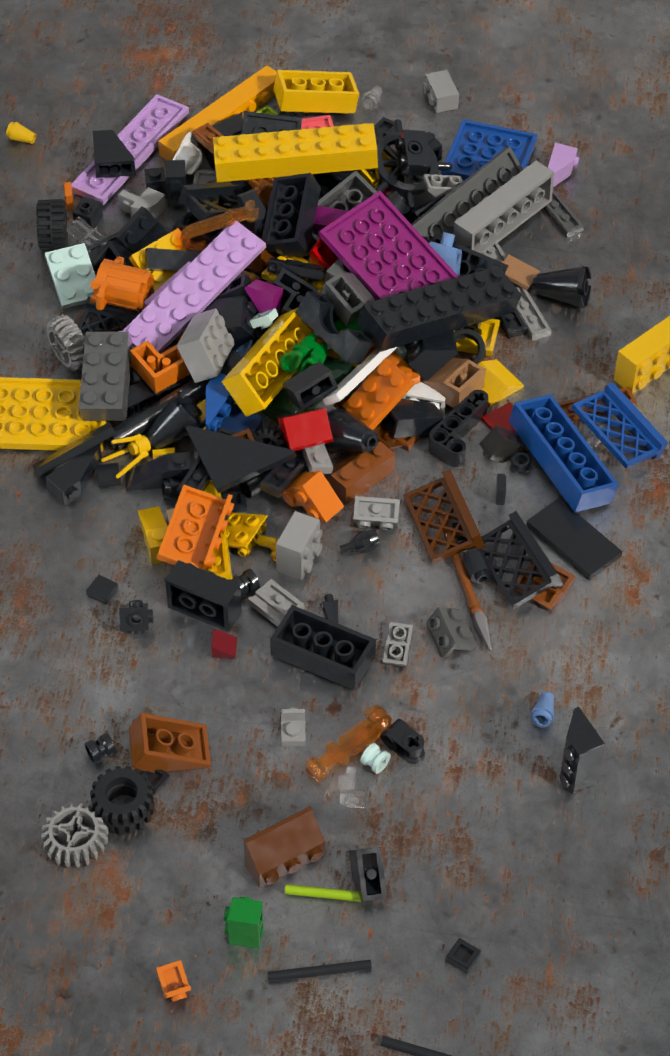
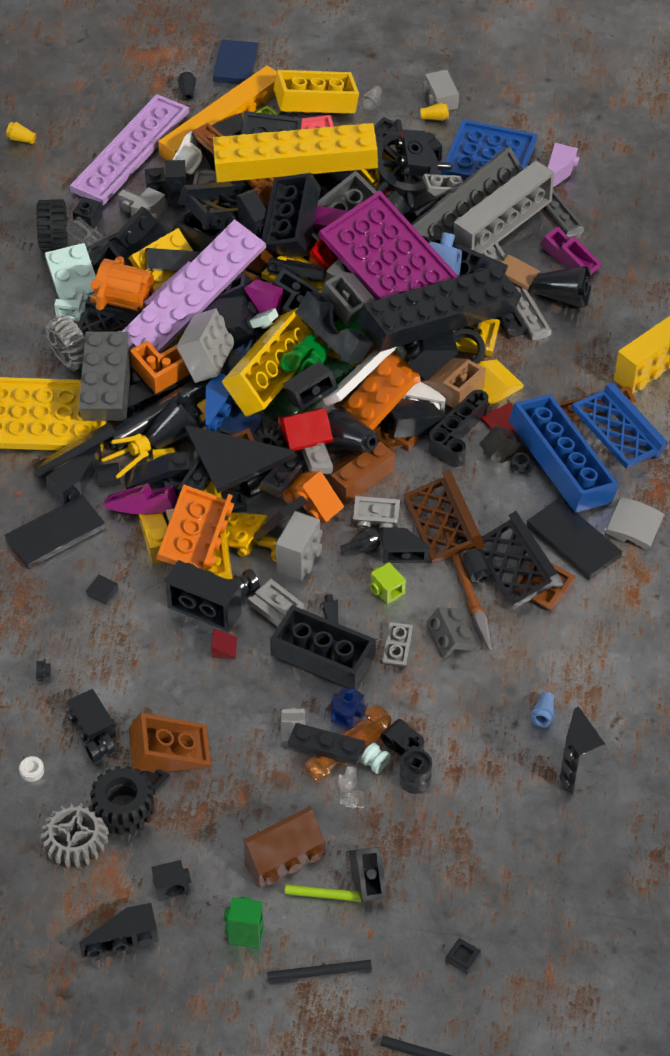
(31, 769): none -> white tile
(42, 670): none -> black plate
(55, 531): none -> black tile
(68, 196): orange tile -> none
(72, 309): none -> light aqua bracket
(89, 716): none -> black brick
(111, 155): black slope -> none
(127, 929): none -> black slope
(129, 623): black brick -> none
(142, 500): none -> magenta slope
(170, 880): none -> black brick
(173, 980): orange bracket -> none
(187, 85): none -> black cone
(216, 222): clear orange piece -> none
(235, 61): none -> dark blue tile
(280, 518): none -> black tile
(326, 744): none -> black plate
(347, 707): none -> clear blue brick
(387, 583): none -> lime brick
(403, 547): none -> black slope
(415, 771): none -> black wheel
(435, 112): none -> yellow cone
(500, 489): black tile -> none
(569, 251): none -> magenta slope
(634, 522): none -> light grey slope

